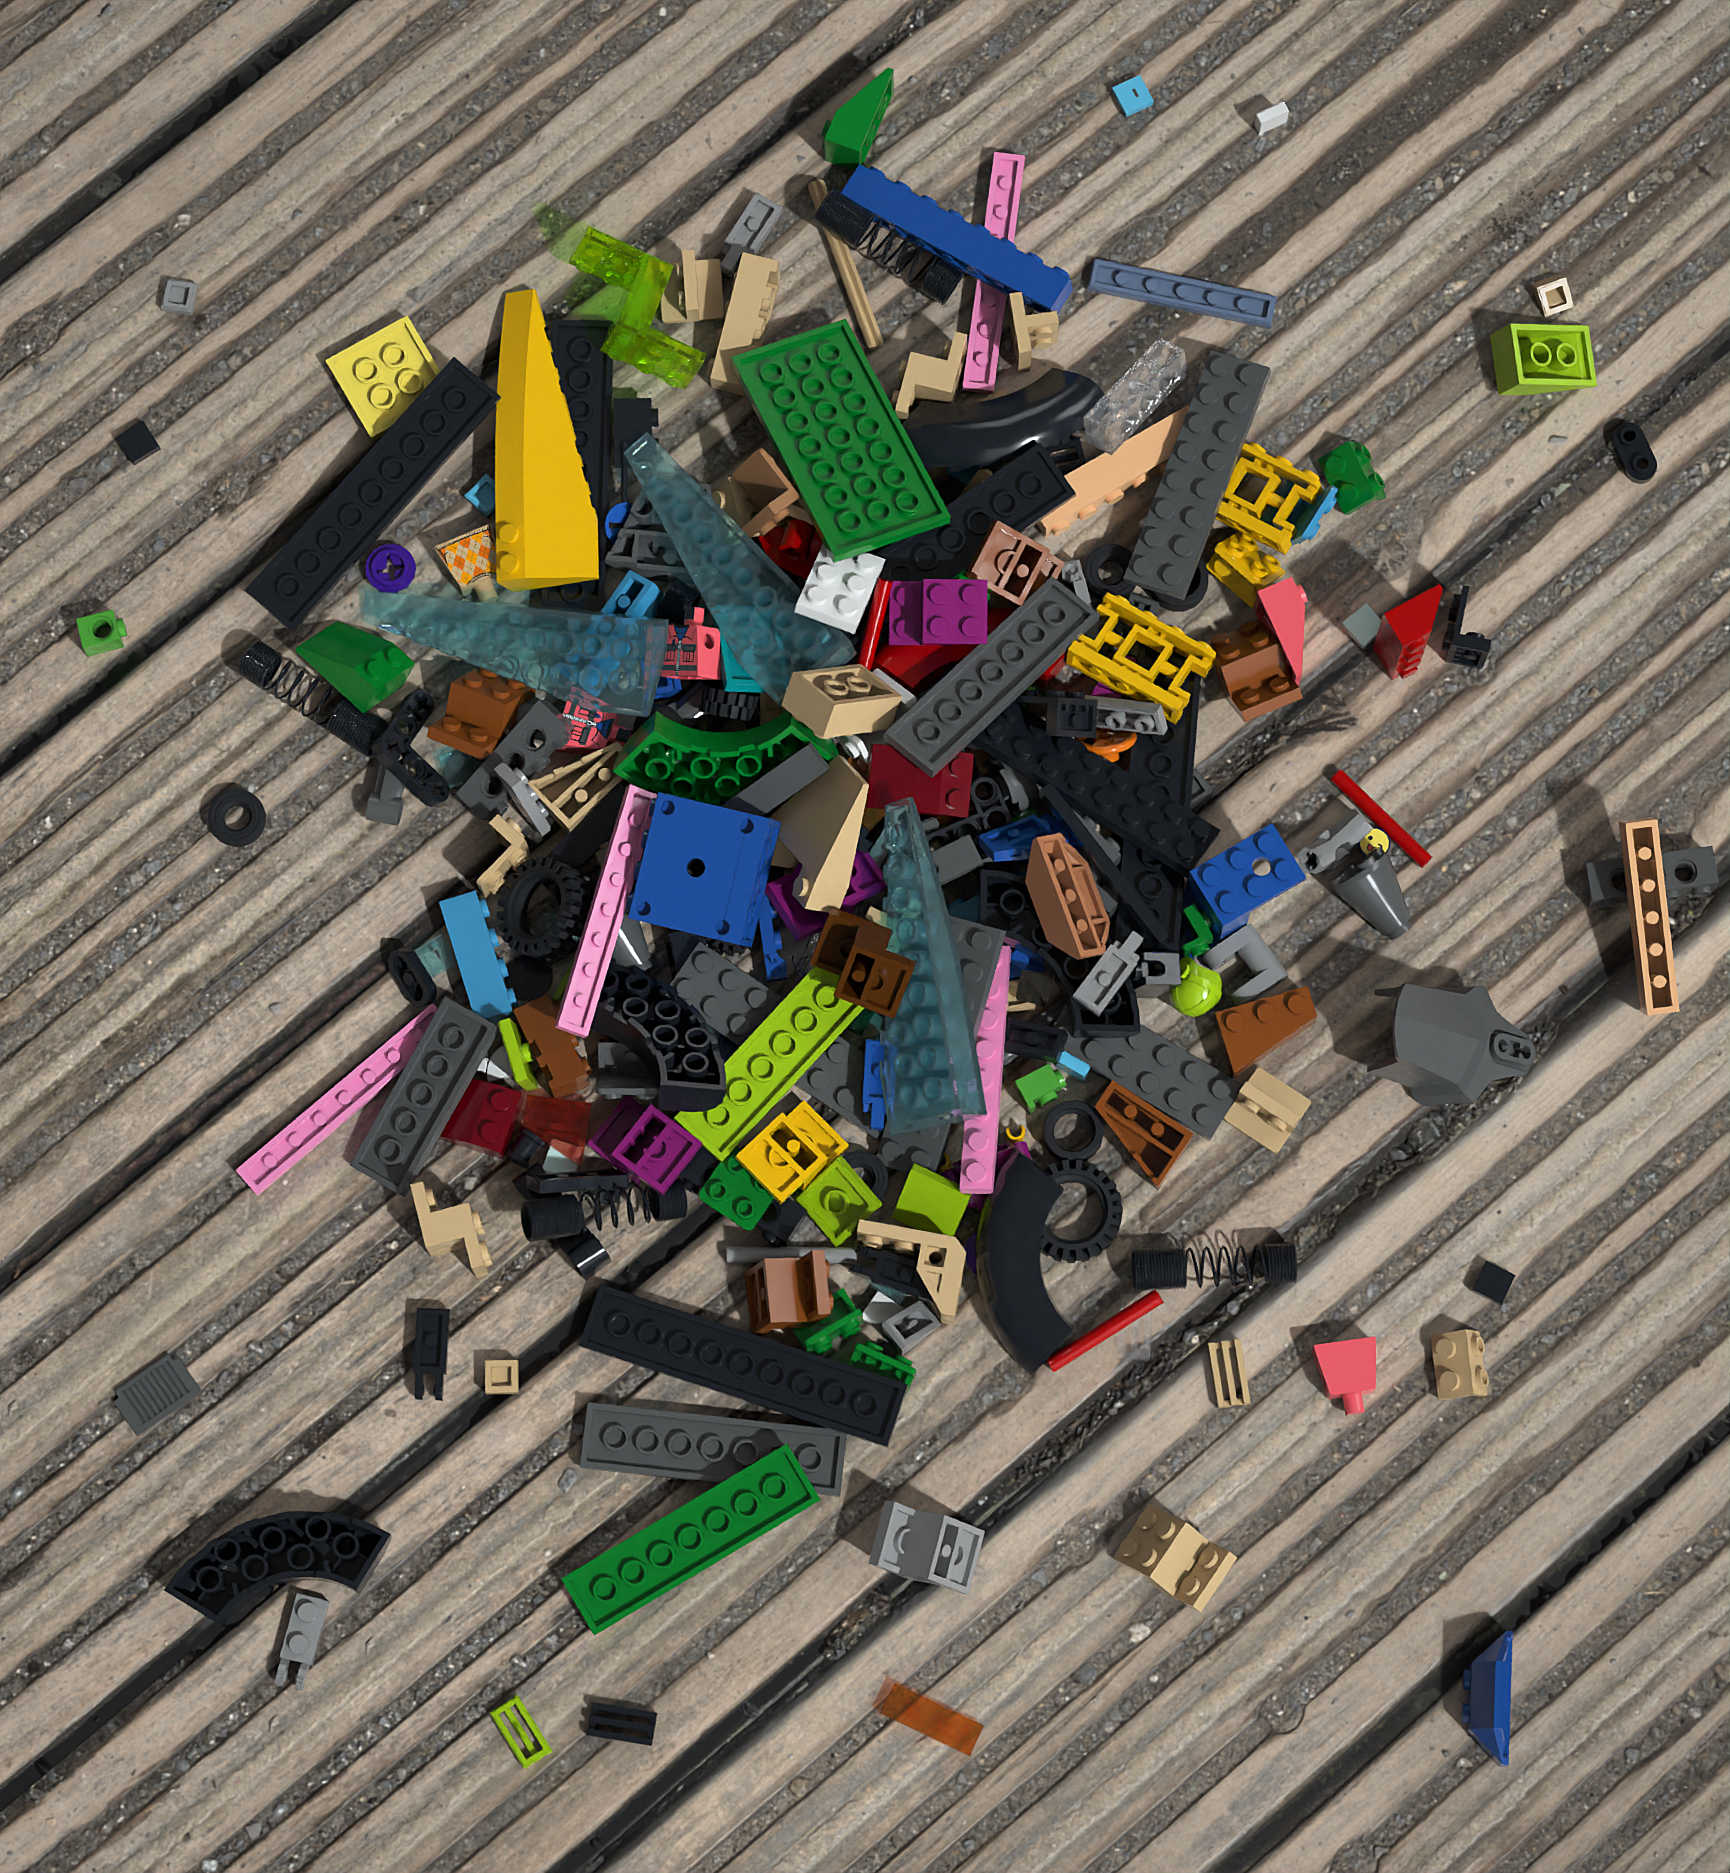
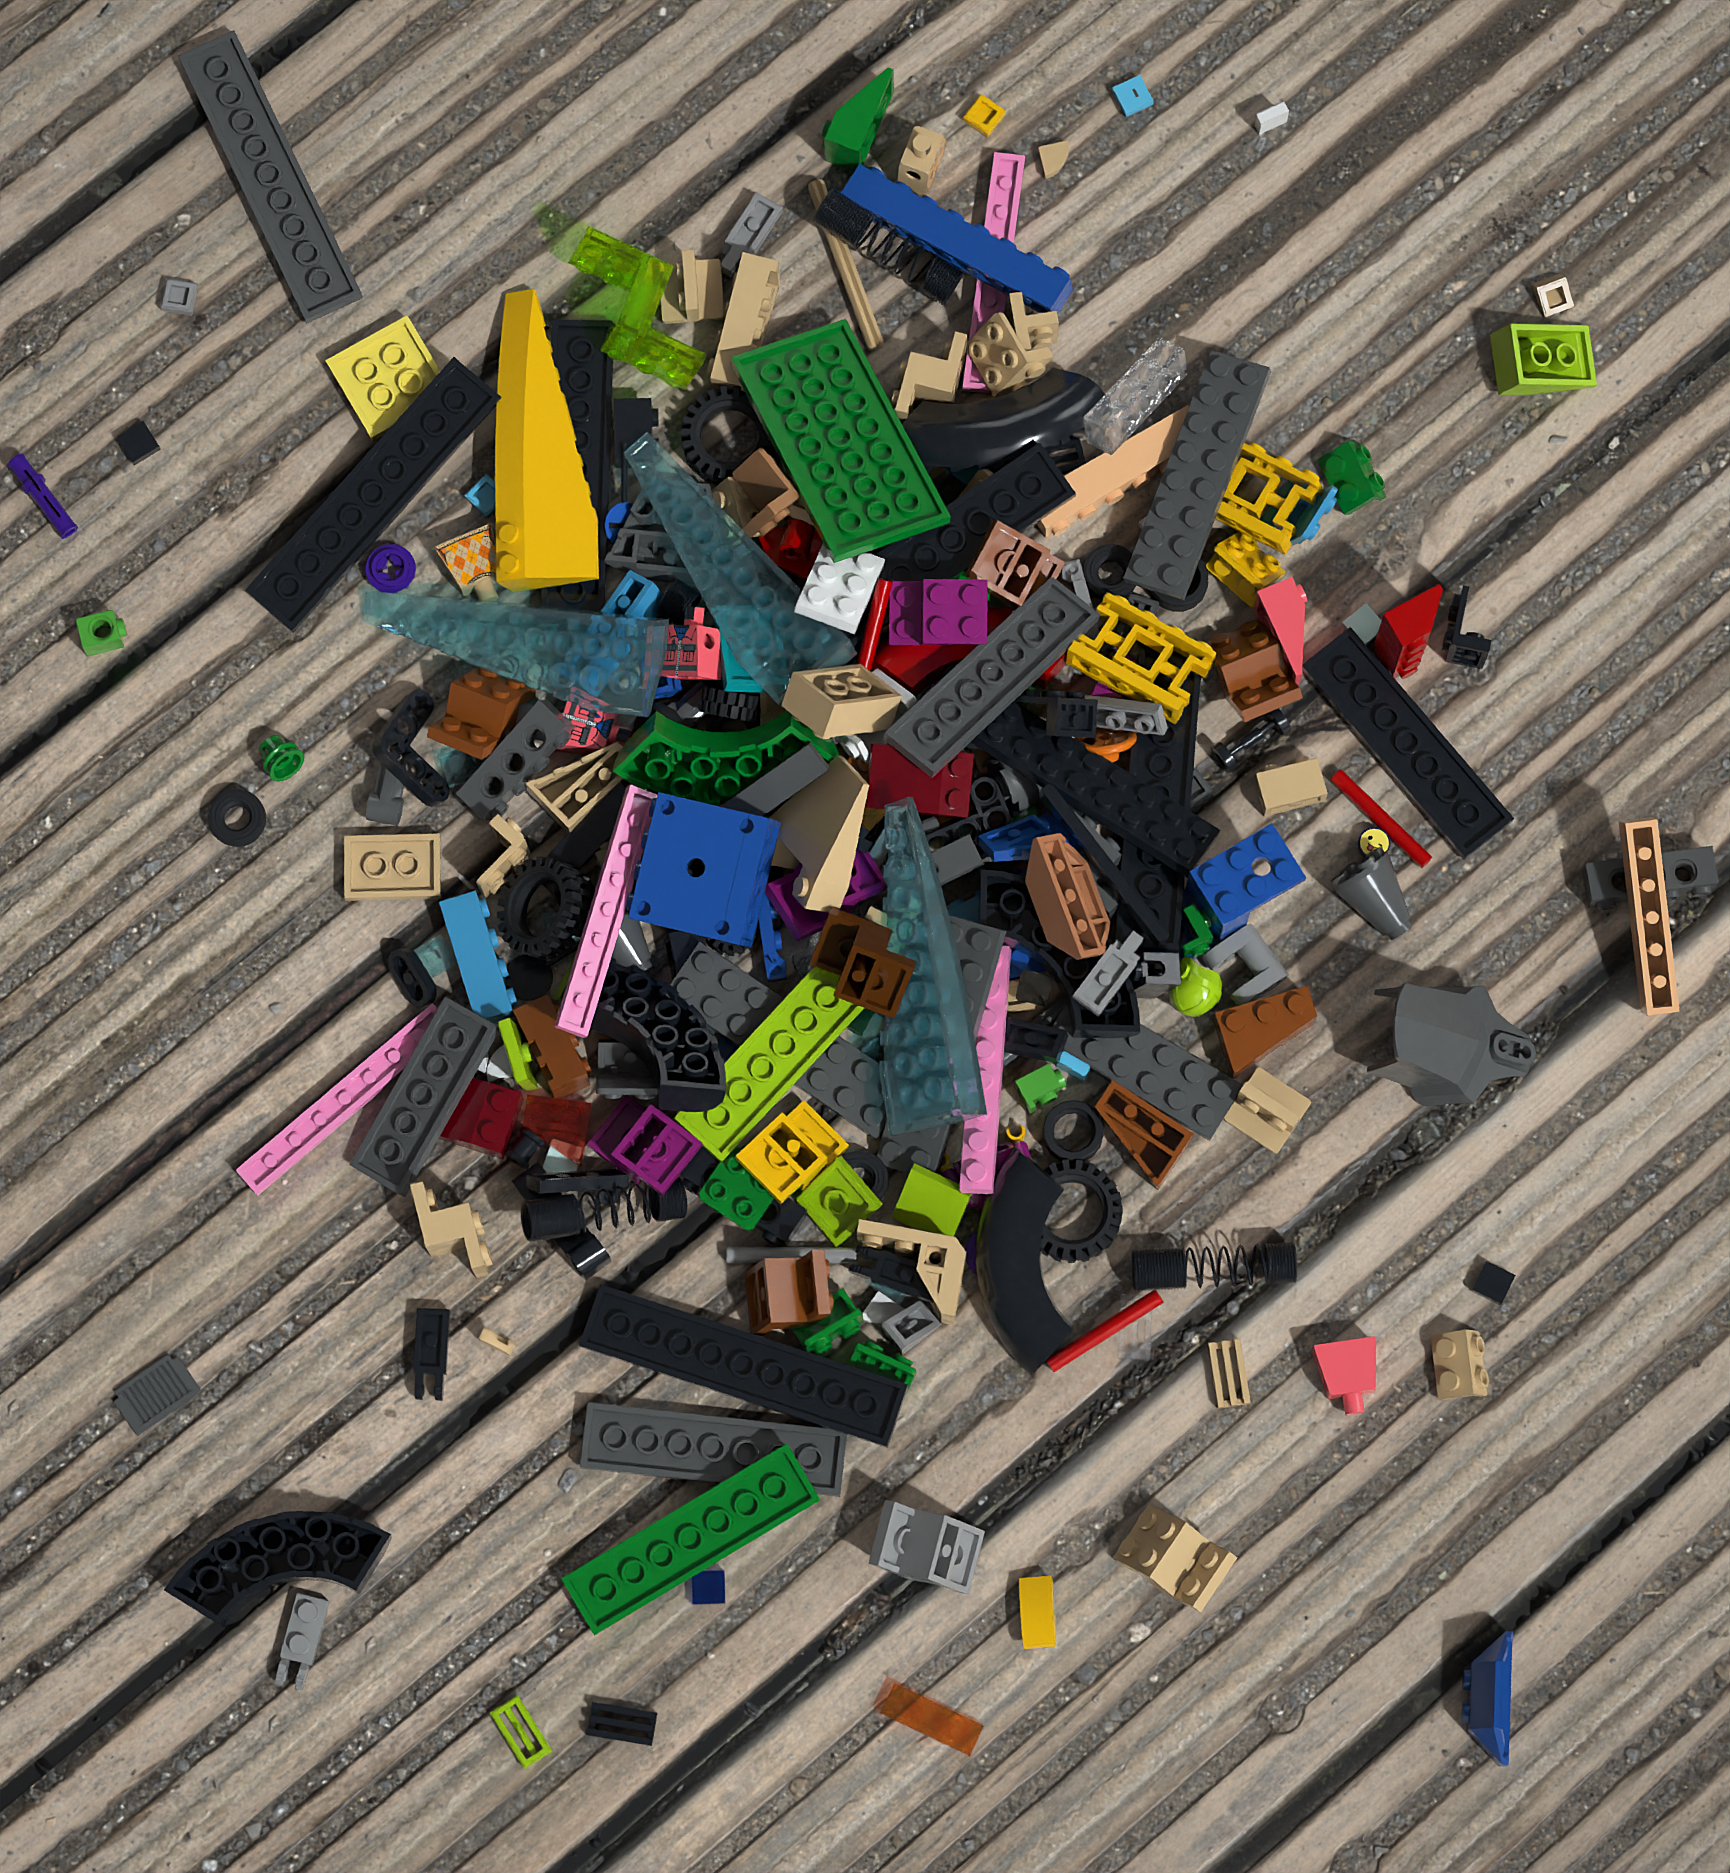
(22, 468): none -> dark purple pin
(270, 177): none -> dark grey plate
(280, 758): none -> green piece
(346, 722): black piece -> none
(357, 663): green slope -> none
(392, 867): none -> tan plate
(496, 1342): none -> tan tile
(501, 1376): tan plate -> none
(524, 797): light grey tile -> none
(697, 417): none -> black tyre
(709, 1588): none -> clear blue tile
(871, 1088): blue hinge -> none
(923, 157): none -> tan torso
(984, 115): none -> yellow tile
(1003, 358): none -> tan bracket
(1037, 1612): none -> yellow slope
(1053, 157): none -> tan tile
(1182, 293): sand blue tile -> none
(1224, 756): none -> black wheel
(1290, 785): none -> tan brick
(1334, 845): light grey piece -> none
(1407, 743): none -> black plate
(1631, 452): black plate -> none

